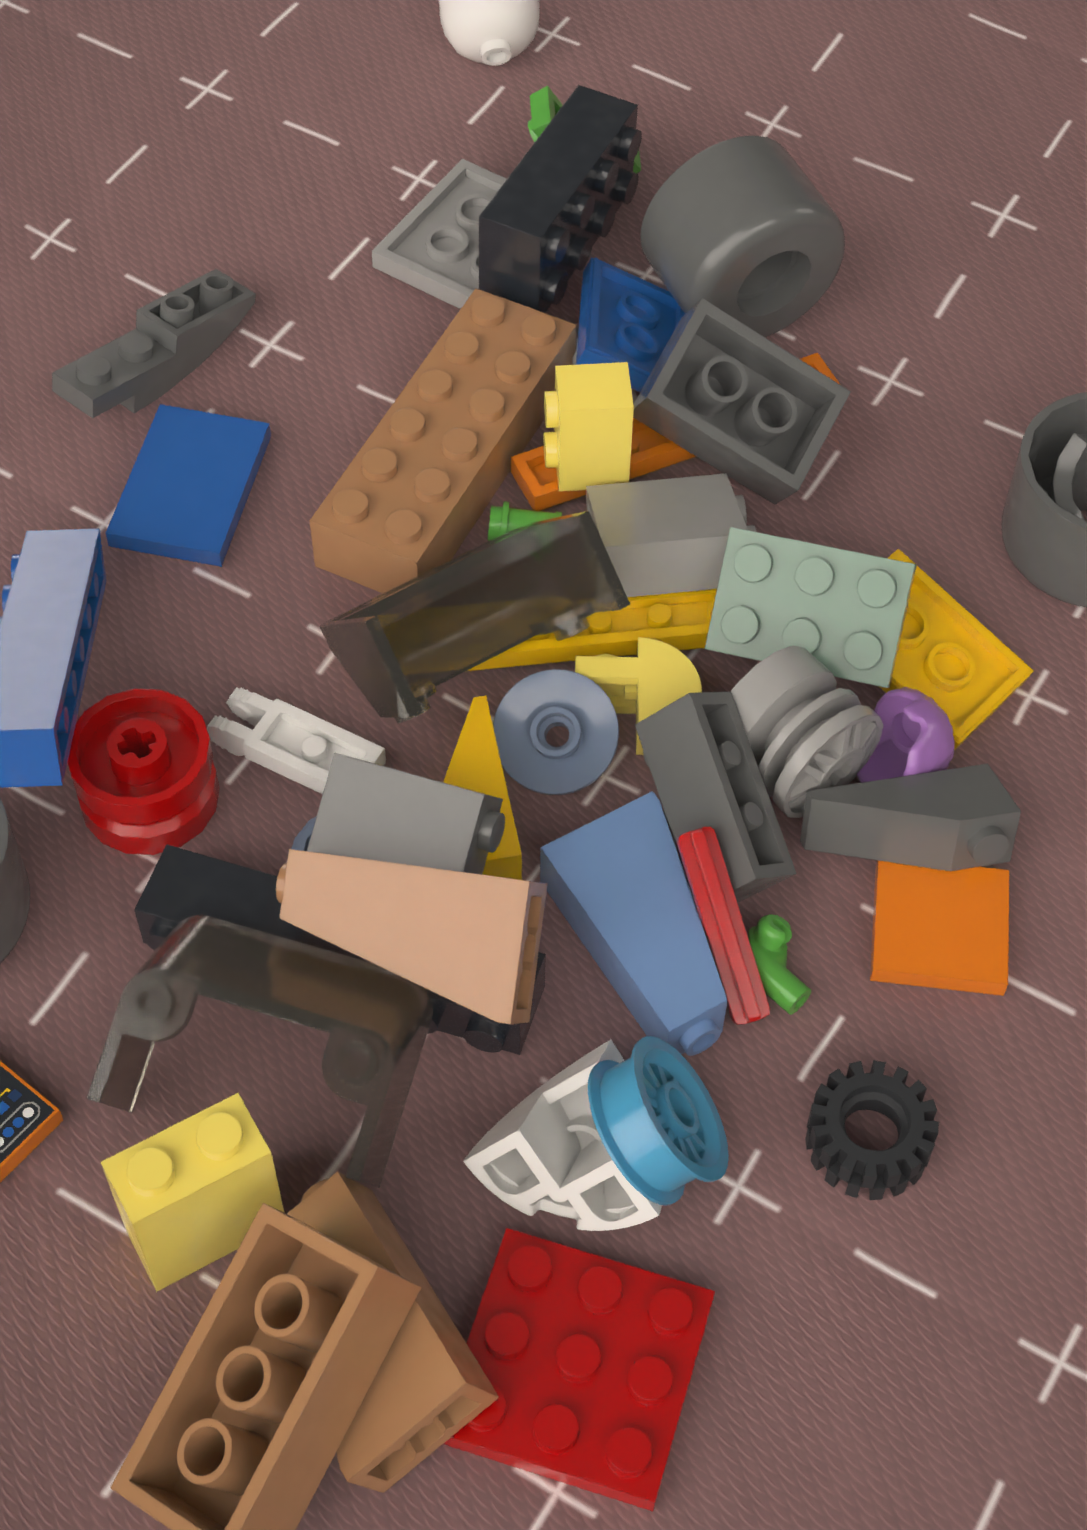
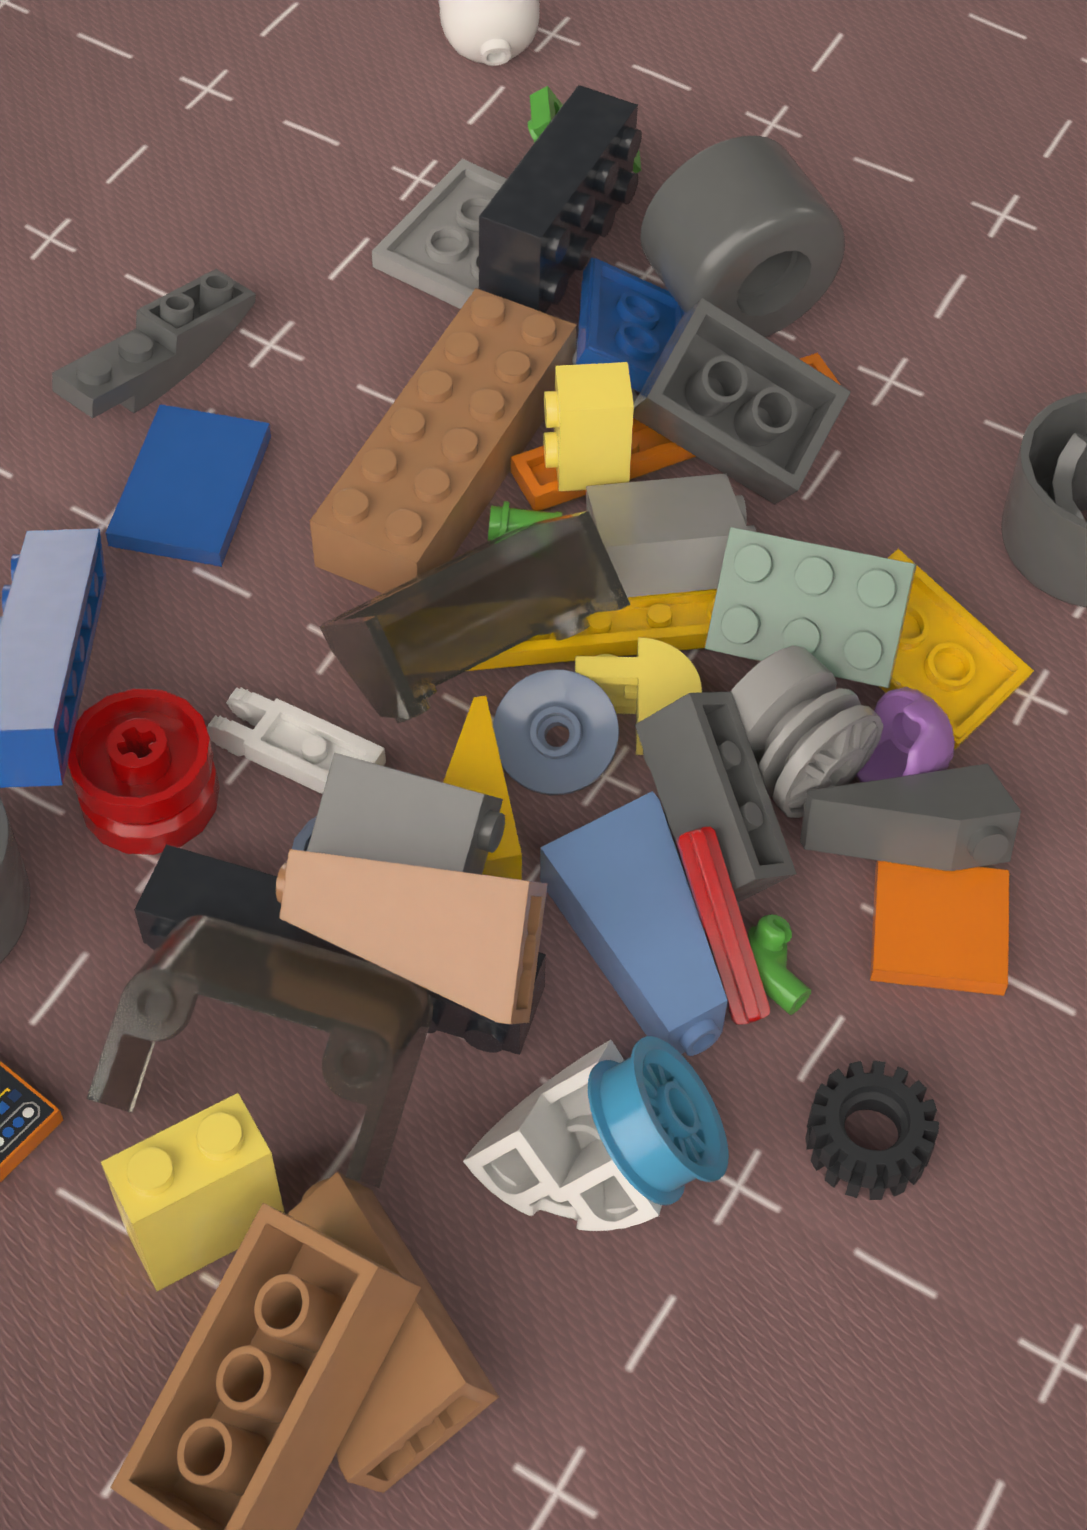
(583, 1367): red plate -> none

